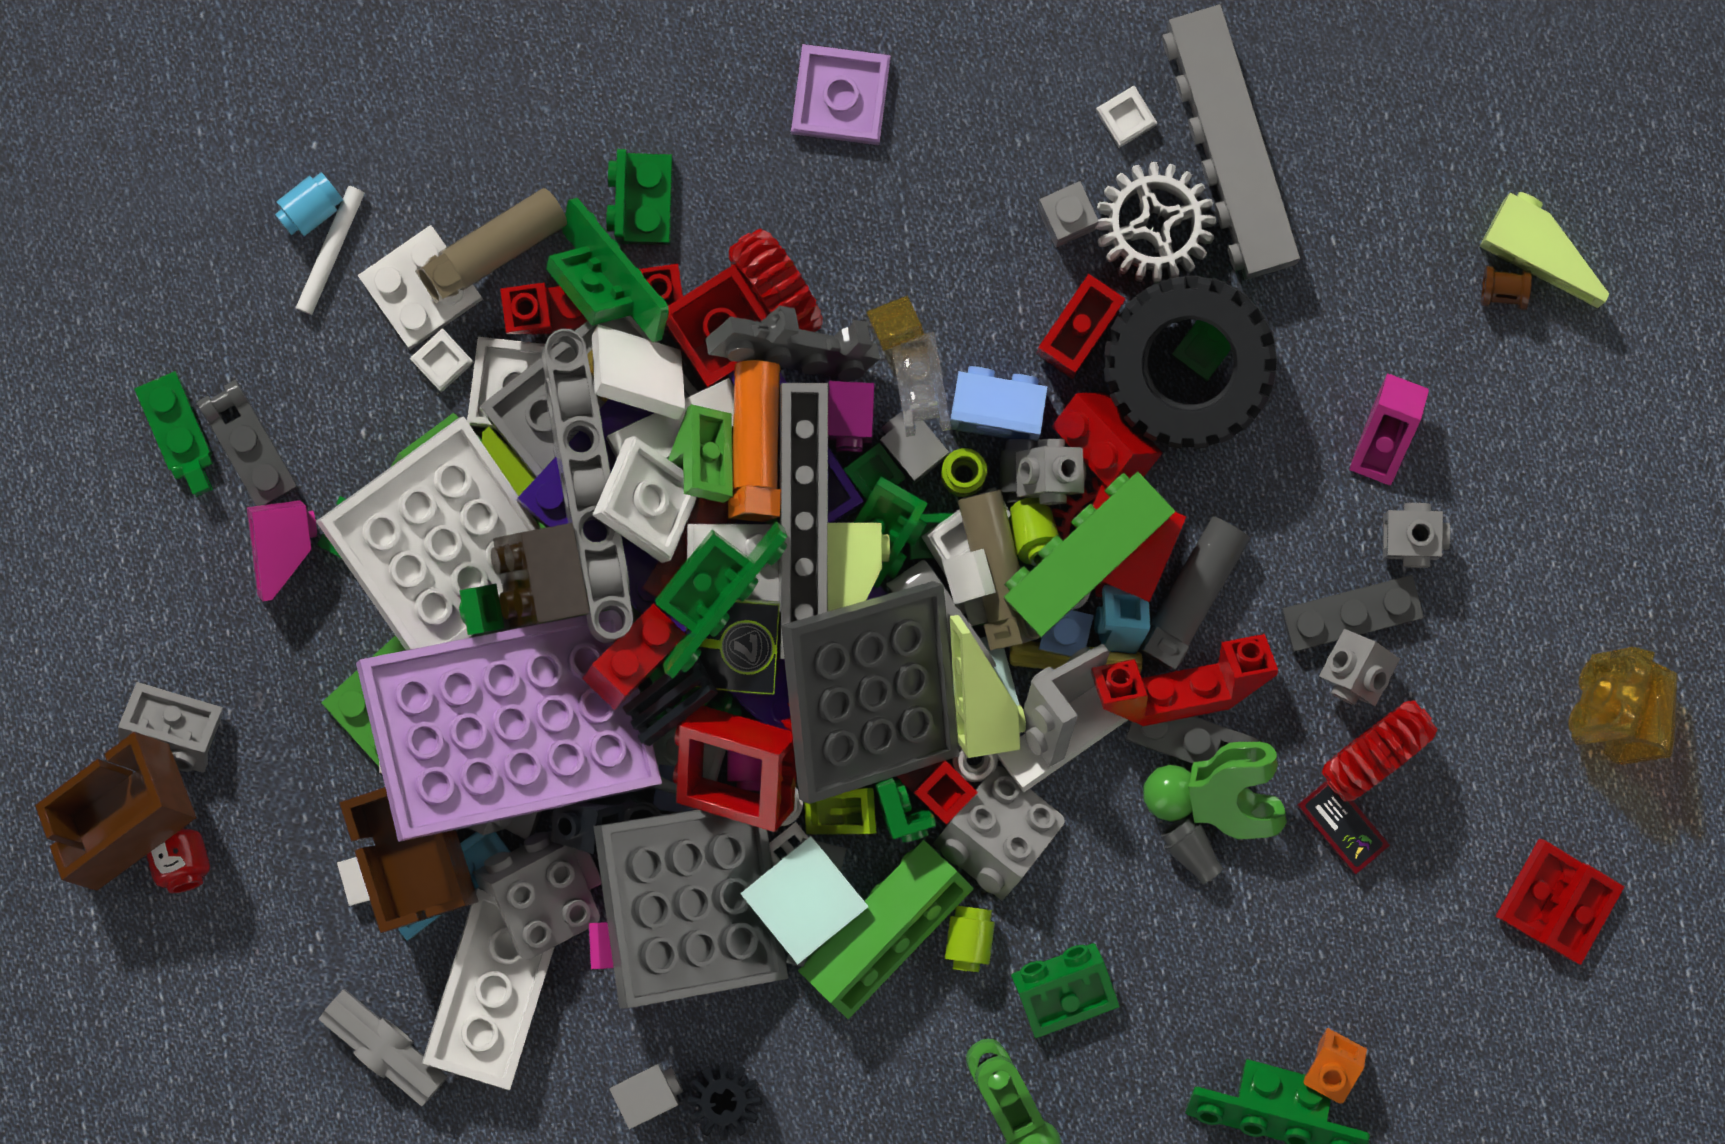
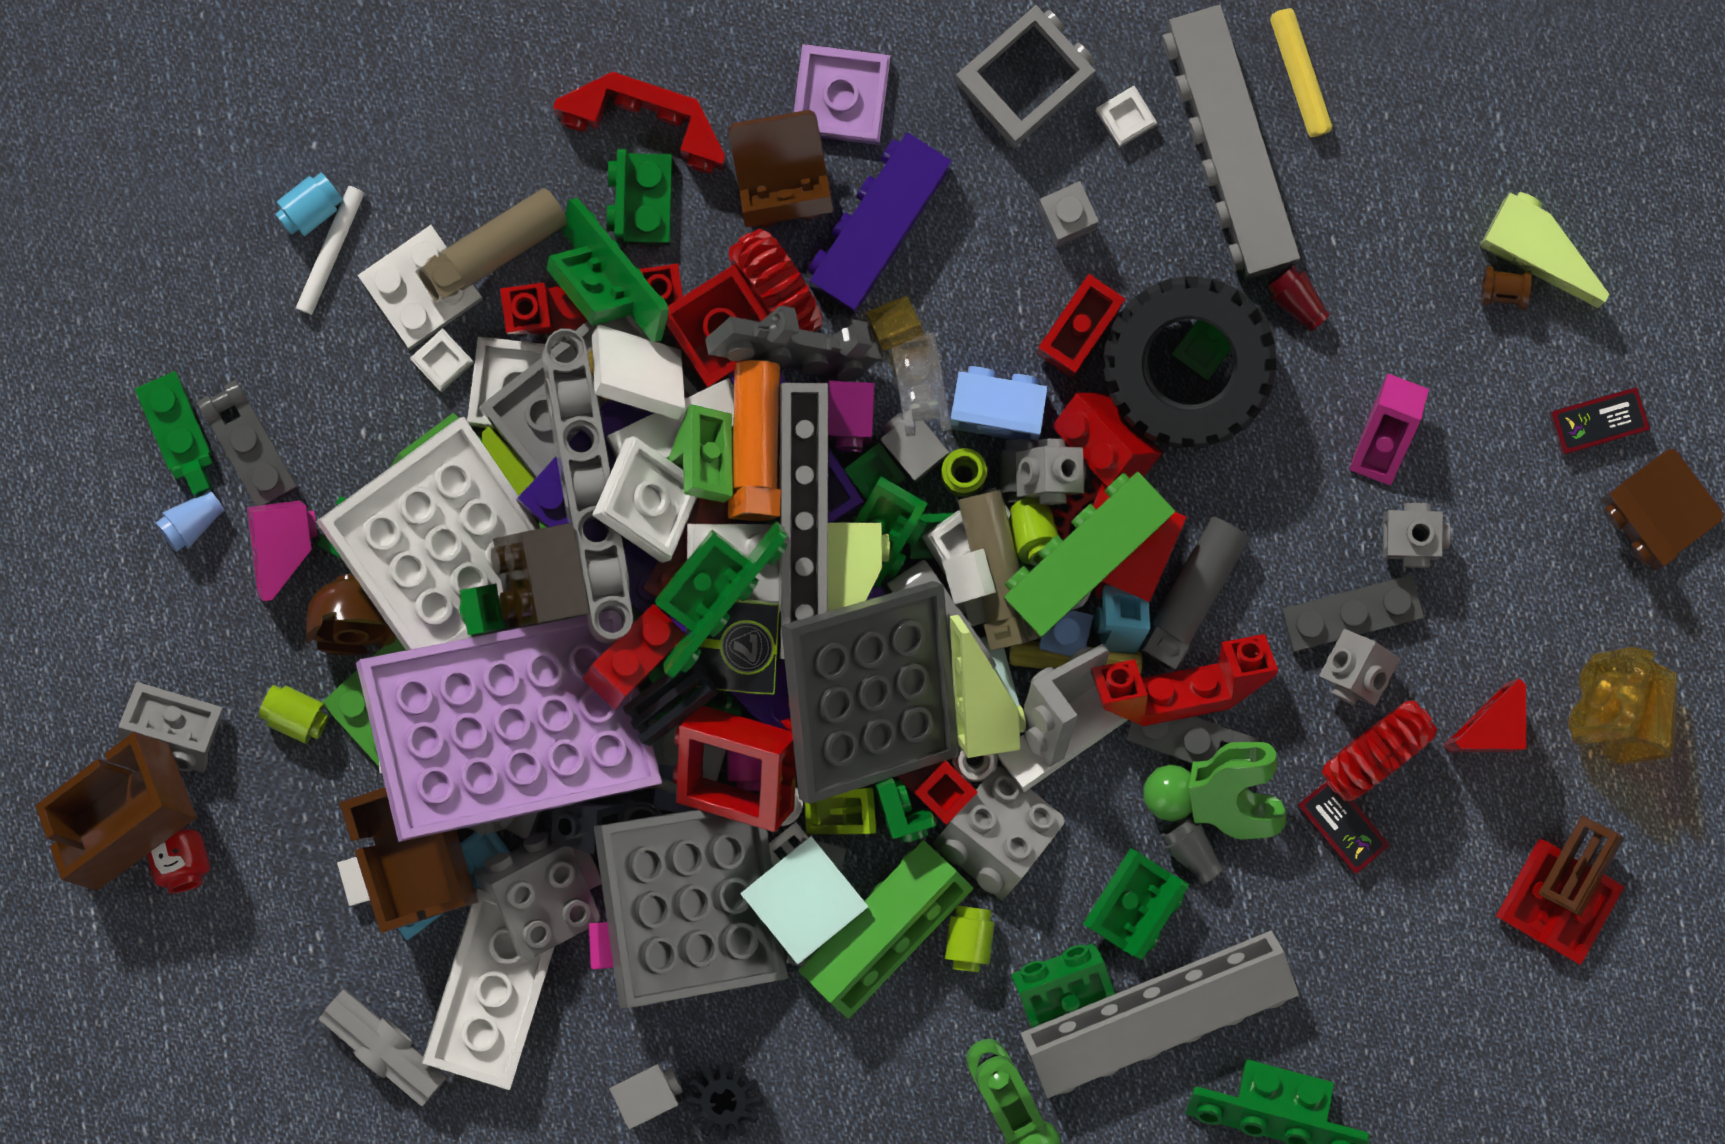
(187, 521): none -> light blue cone
(293, 713): none -> lime brick
(345, 619): none -> reddish brown cylinder
(587, 105): none -> red slope
(780, 168): none -> reddish brown bracket
(879, 223): none -> dark purple brick
(994, 107): none -> light grey window
(1136, 904): none -> green bracket
(1148, 201): white gear -> none
(1160, 1014): none -> light grey brick
(1298, 297): none -> dark red cone
(1301, 72): none -> light yellow axle
(1335, 1066): orange bracket -> none
(1496, 725): none -> red slope
(1596, 873): none -> reddish brown tile
(1599, 421): none -> tile
(1661, 509): none -> reddish brown bracket

